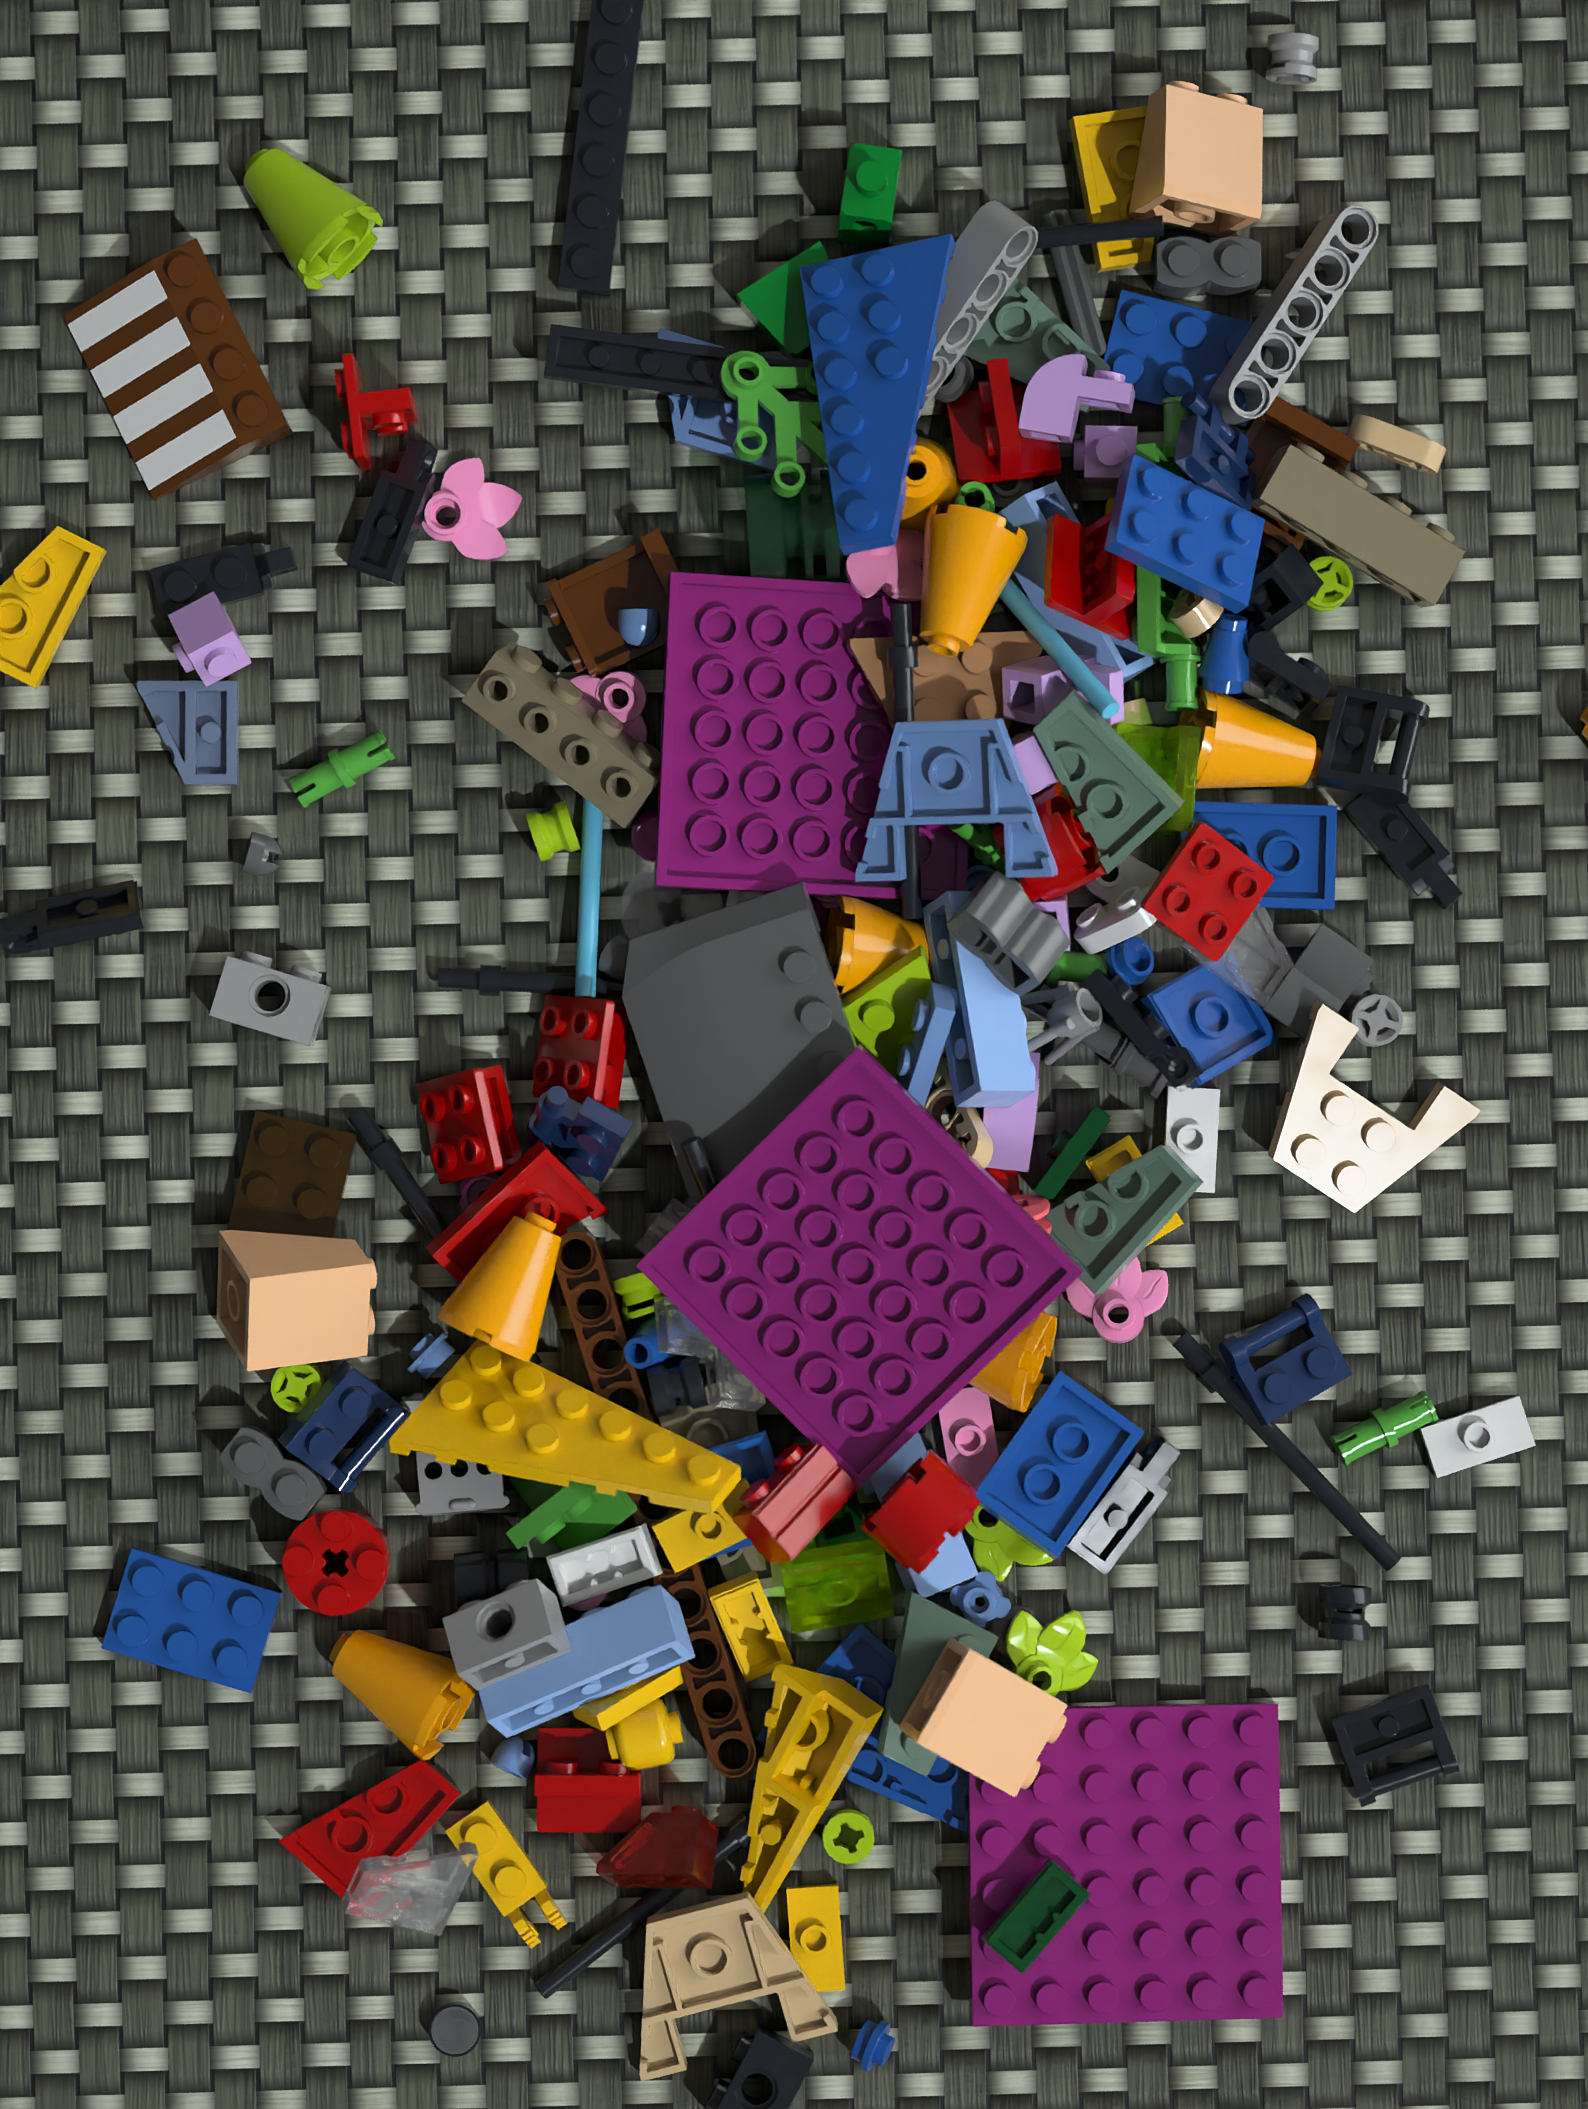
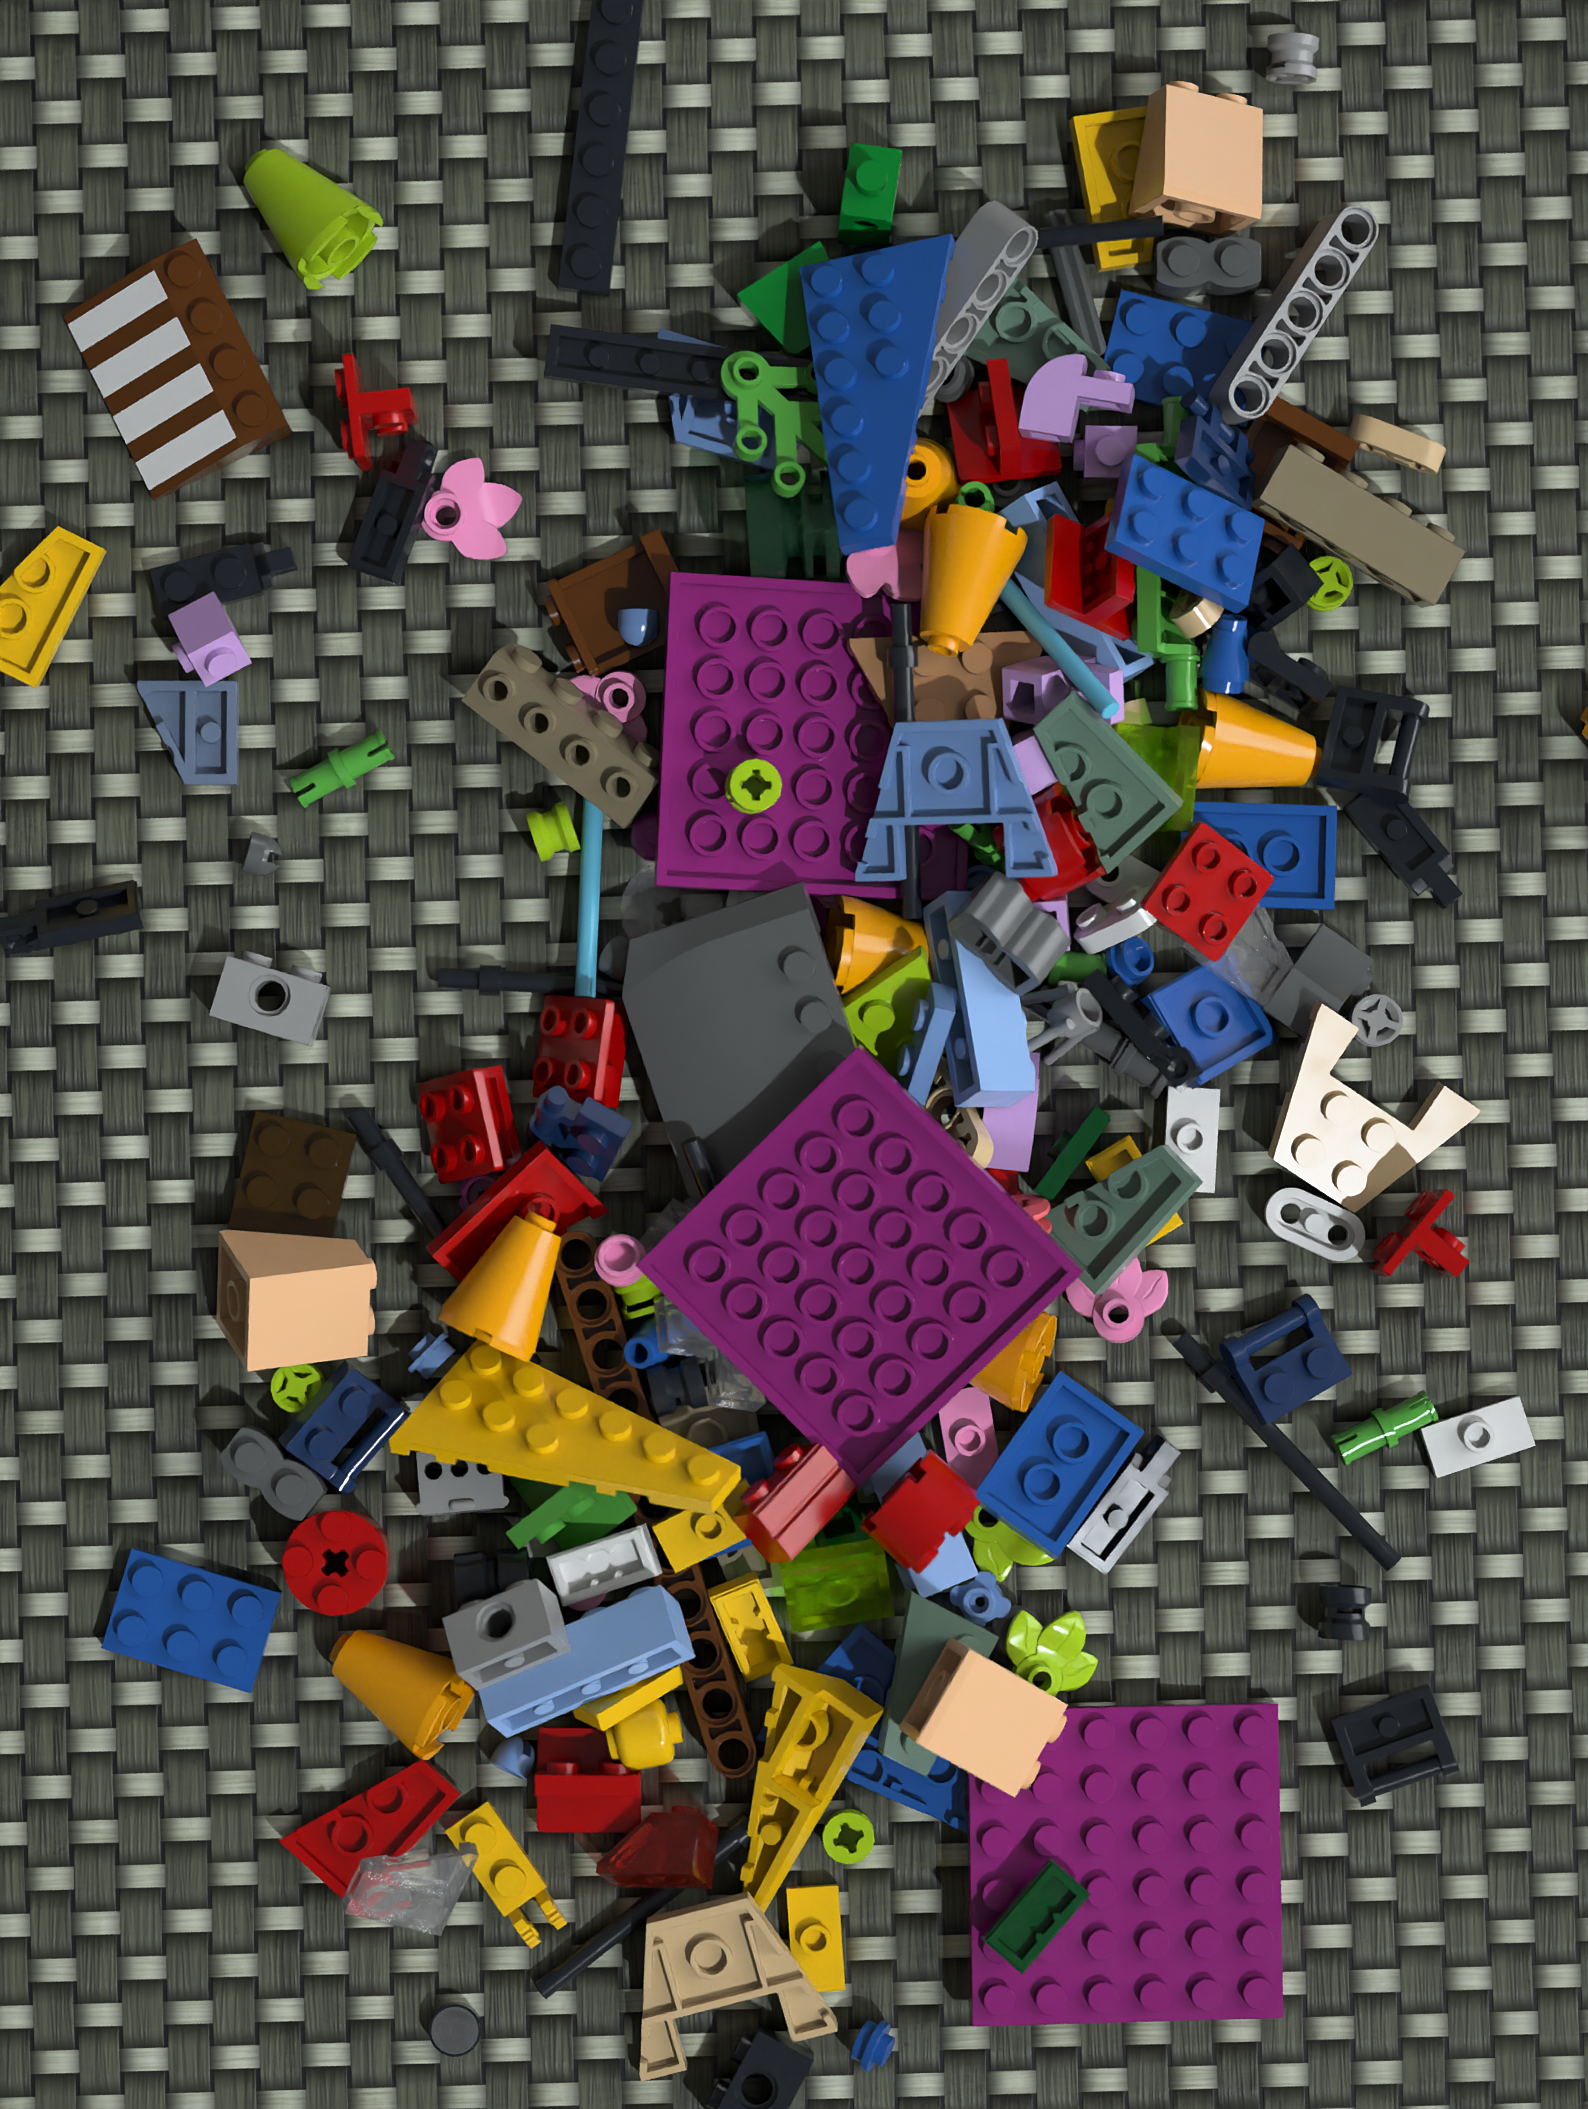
(618, 1258): none -> bright pink plate
(743, 788): none -> lime wheel
(1313, 1224): none -> white plate
(1434, 1246): none -> red bracket

